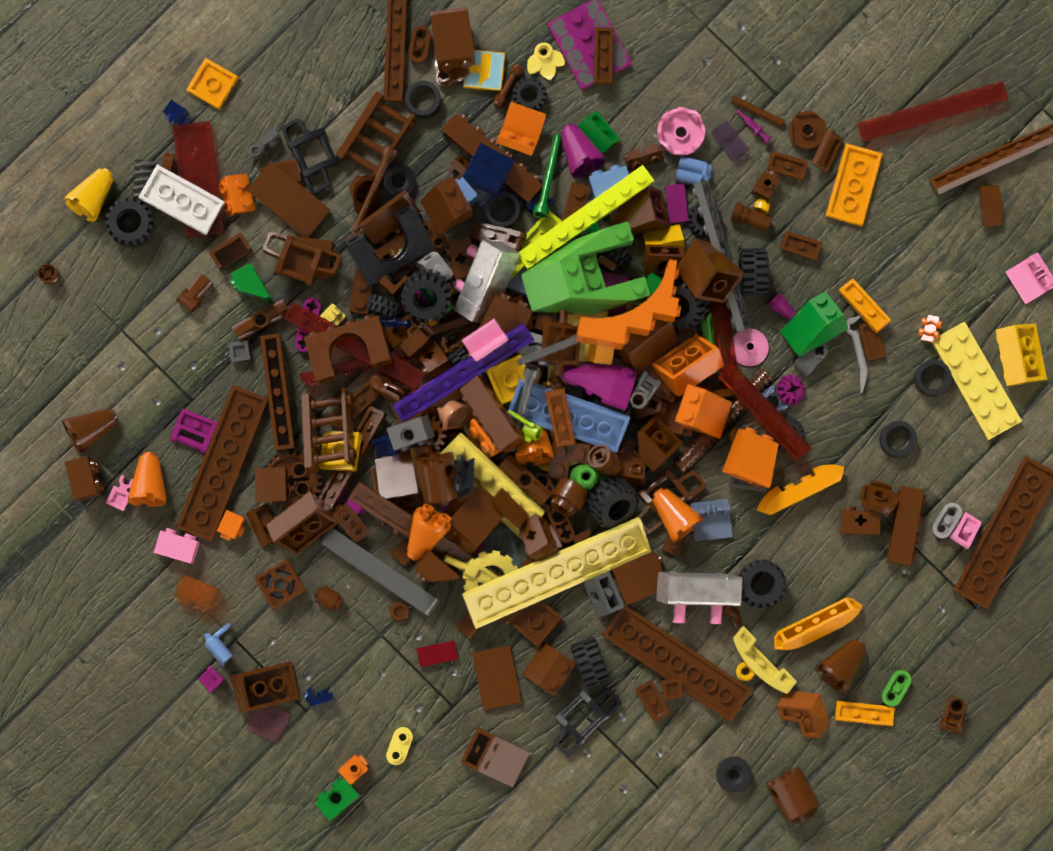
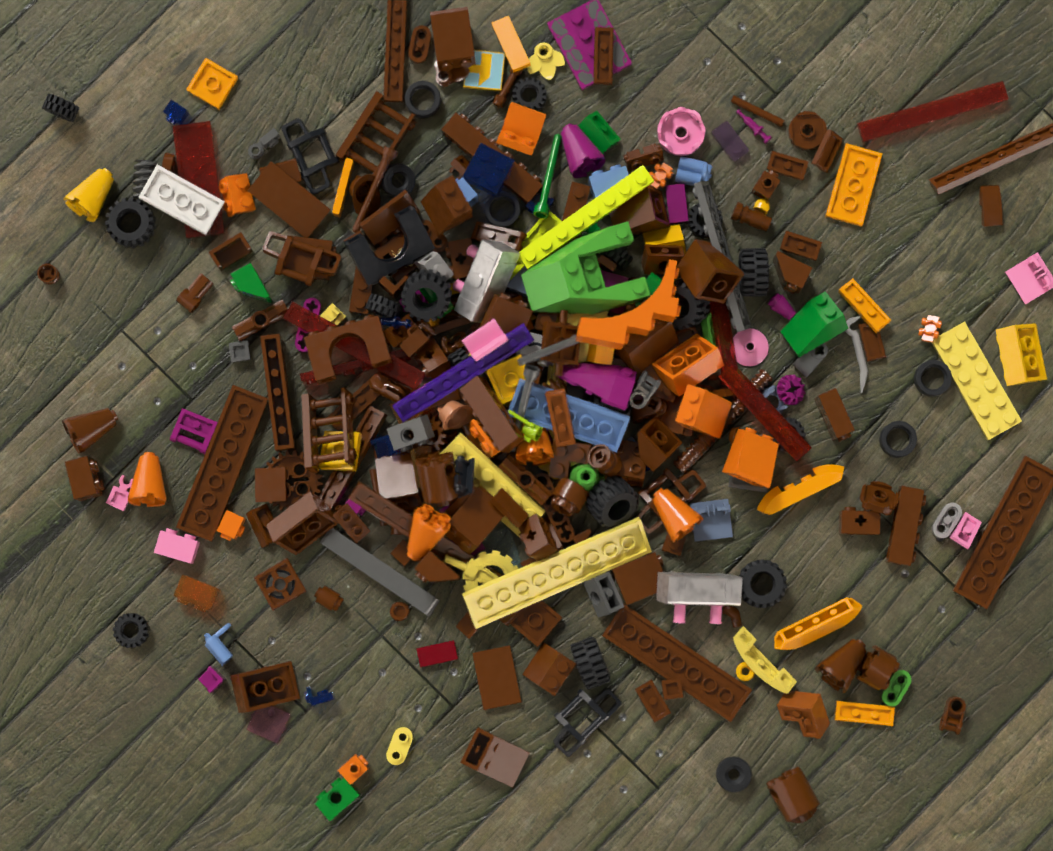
(60, 107): none -> black tyre
(142, 626): none -> black tyre
(343, 187): none -> light orange tile
(511, 44): none -> light orange tile
(662, 173): none -> orange piece
(791, 272): none -> reddish brown slope
(834, 415): none -> reddish brown brick
(877, 668): none -> reddish brown brick

